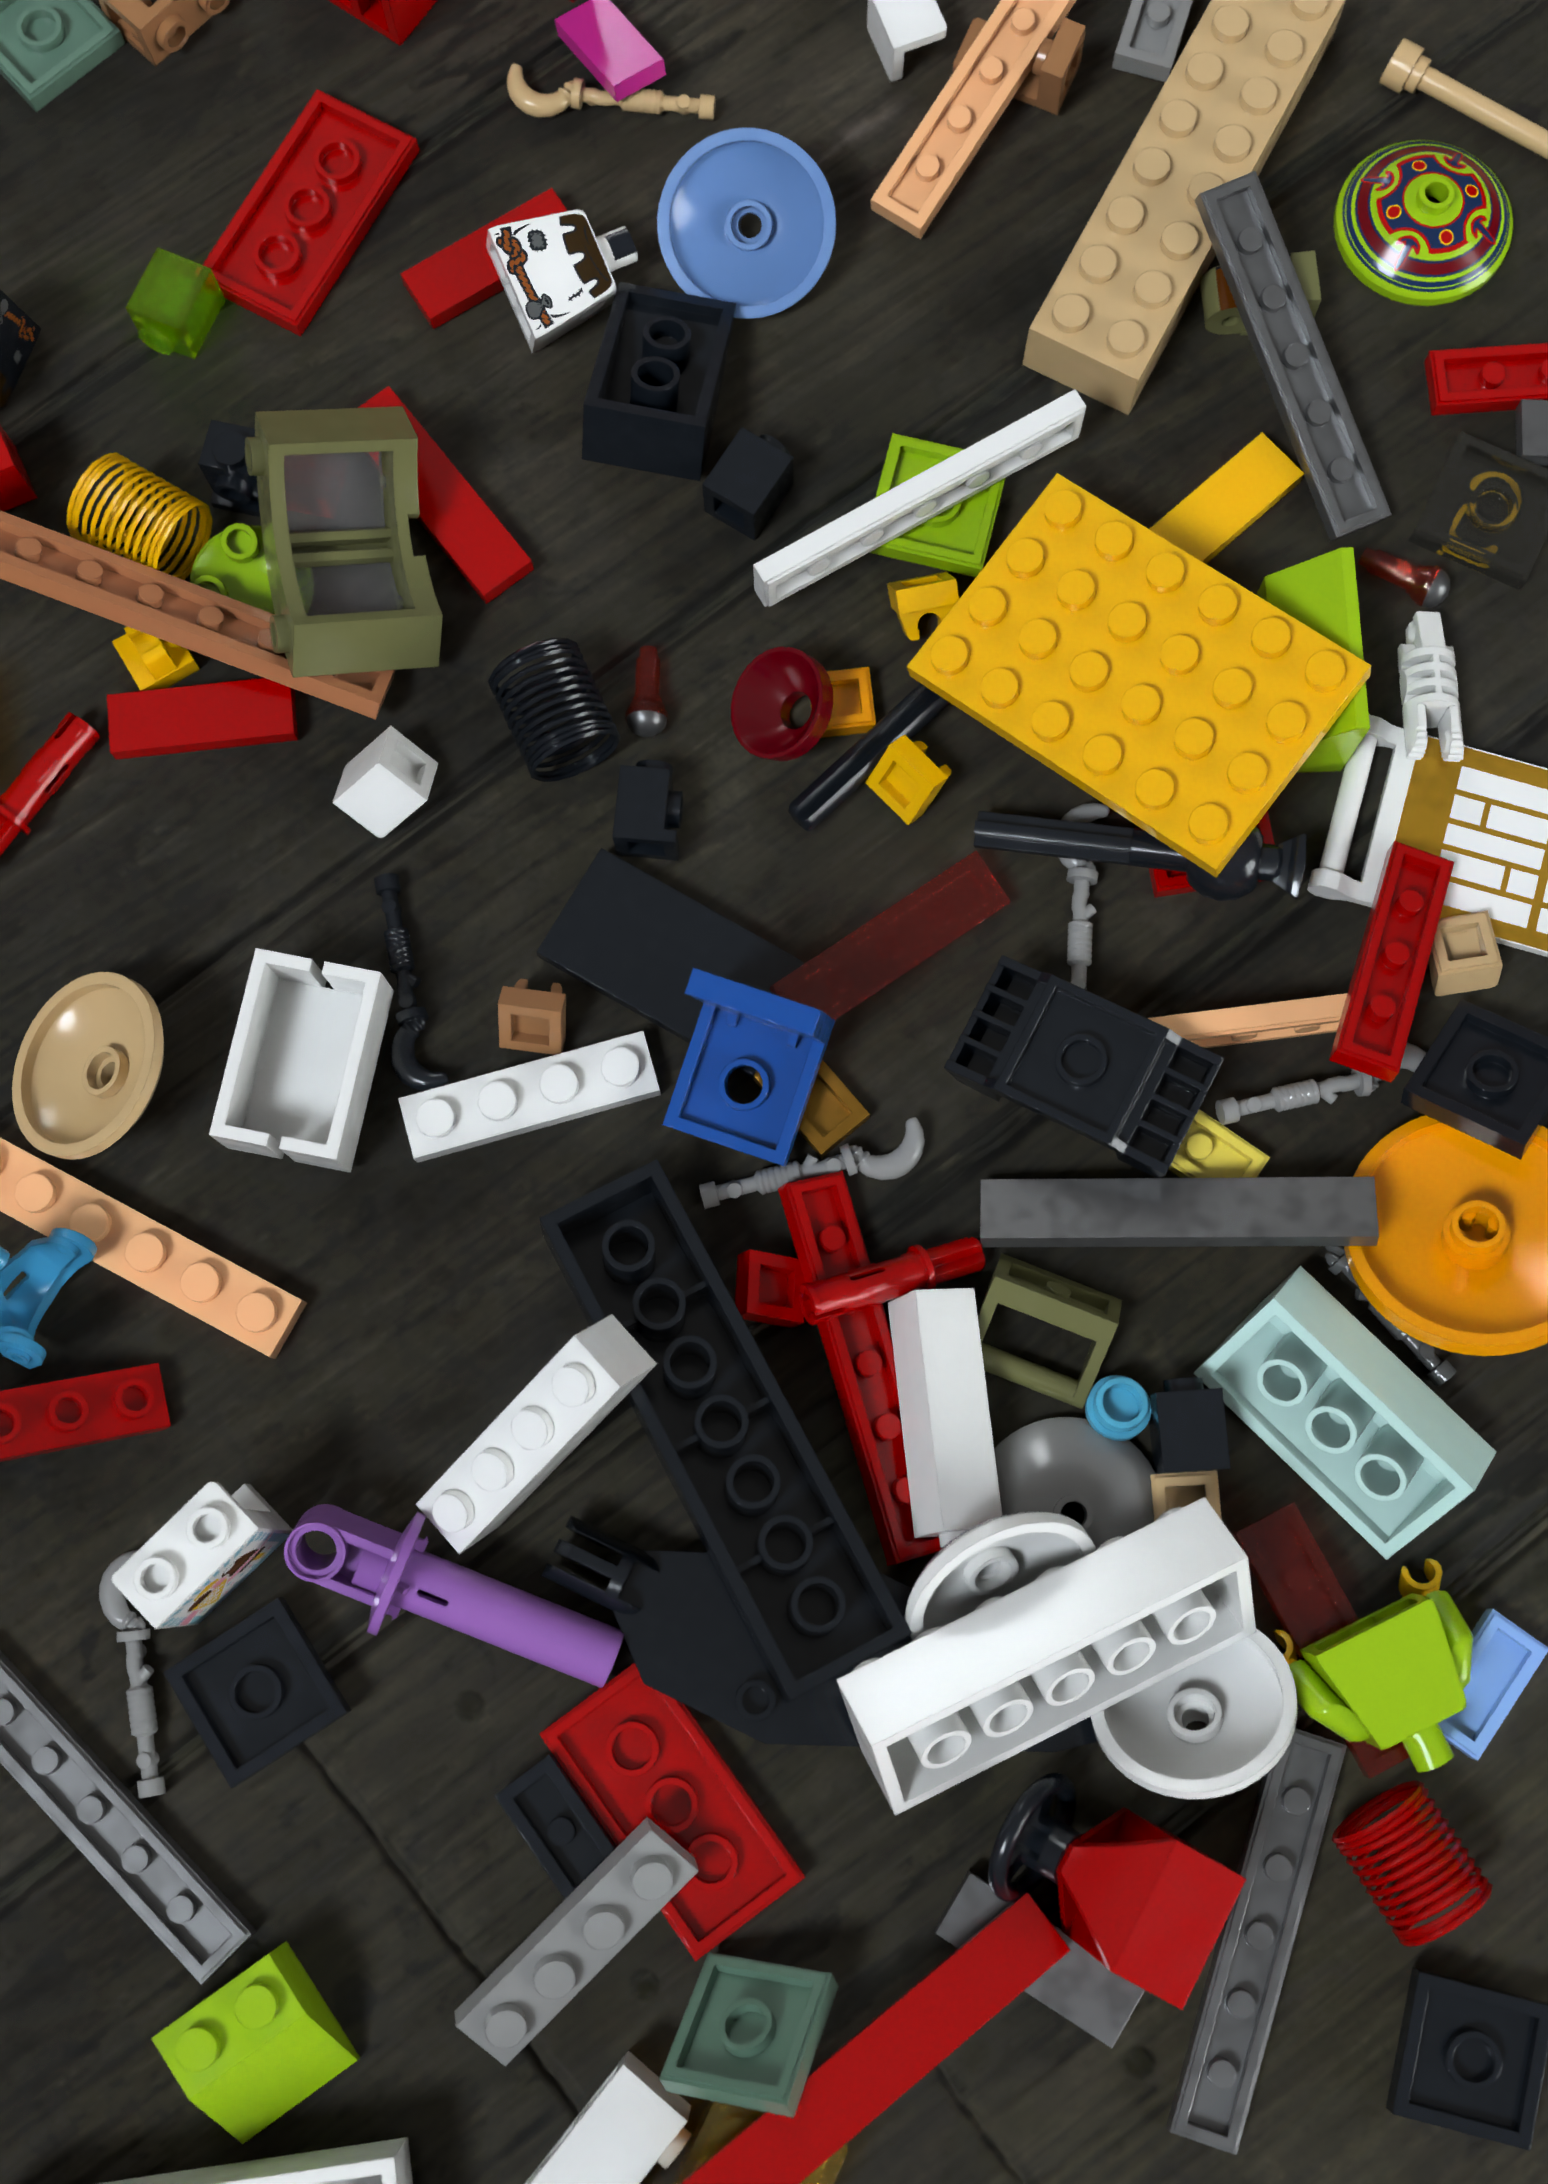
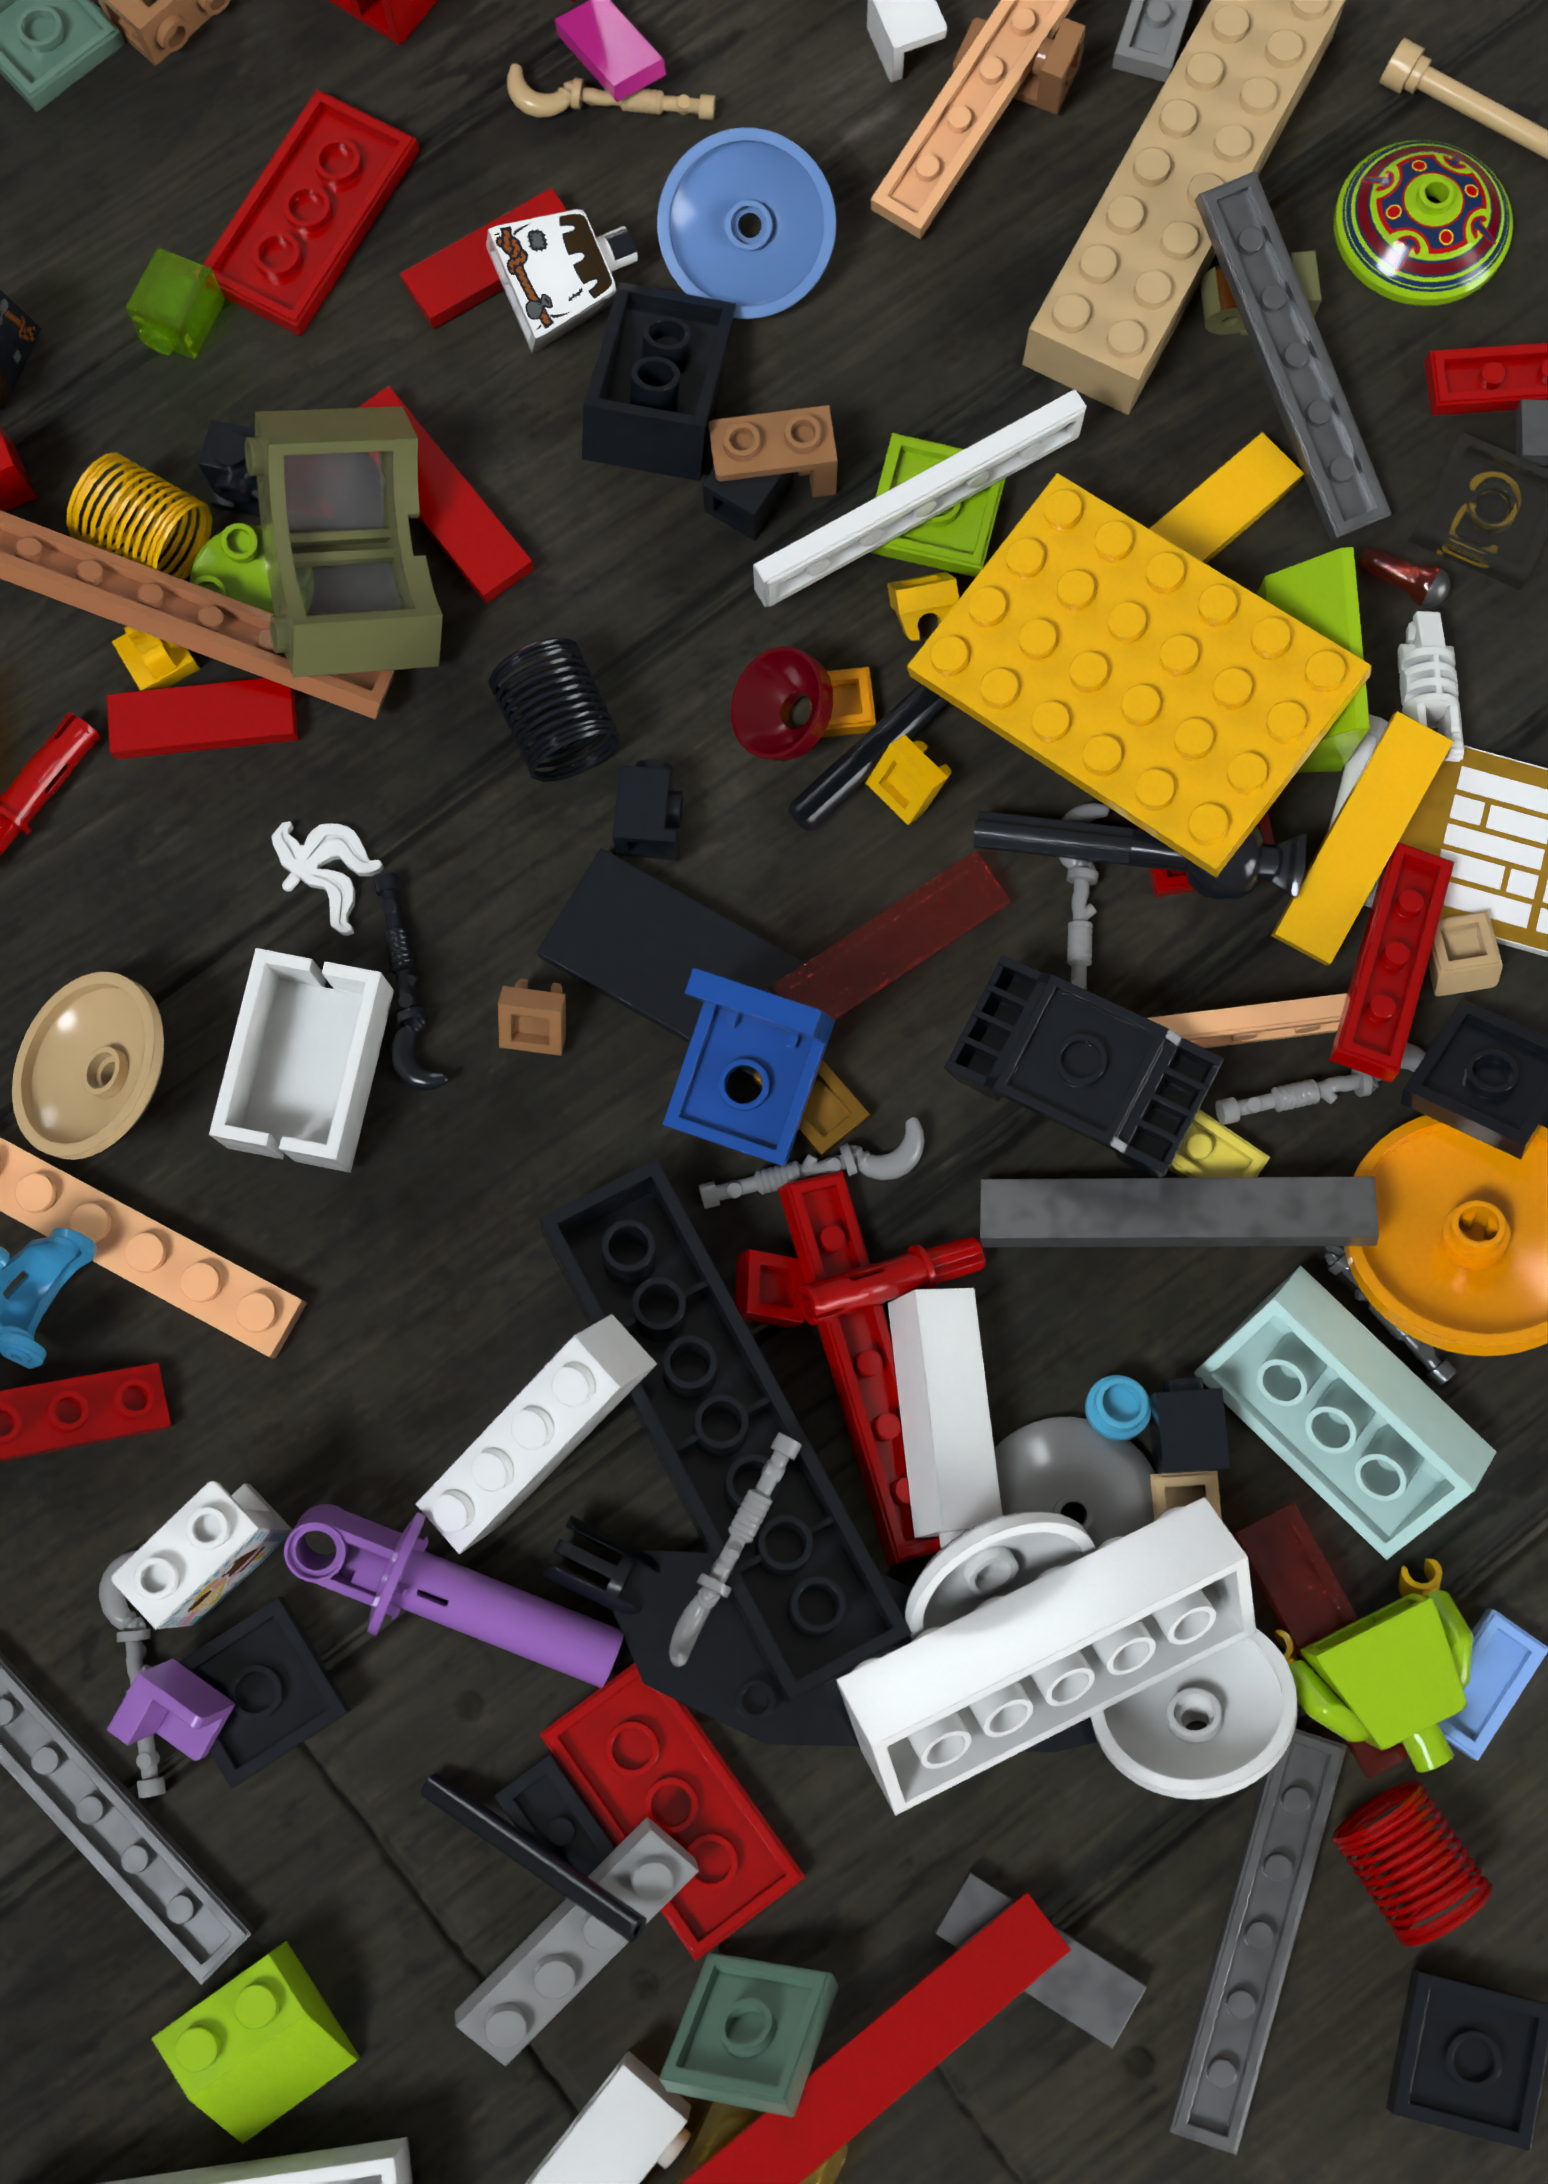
(174, 1706): none -> medium lavender panel
(322, 846): none -> white piece
(385, 782): white panel -> none
(529, 1096): white plate -> none
(534, 1857): none -> black piece
(646, 712): clear red piece -> none
(742, 1531): none -> light grey piece
(777, 445): none -> medium nougat bracket
(1057, 1303): olive tile -> none
(1124, 1887): red piece -> none
(1362, 838): none -> yellow tile

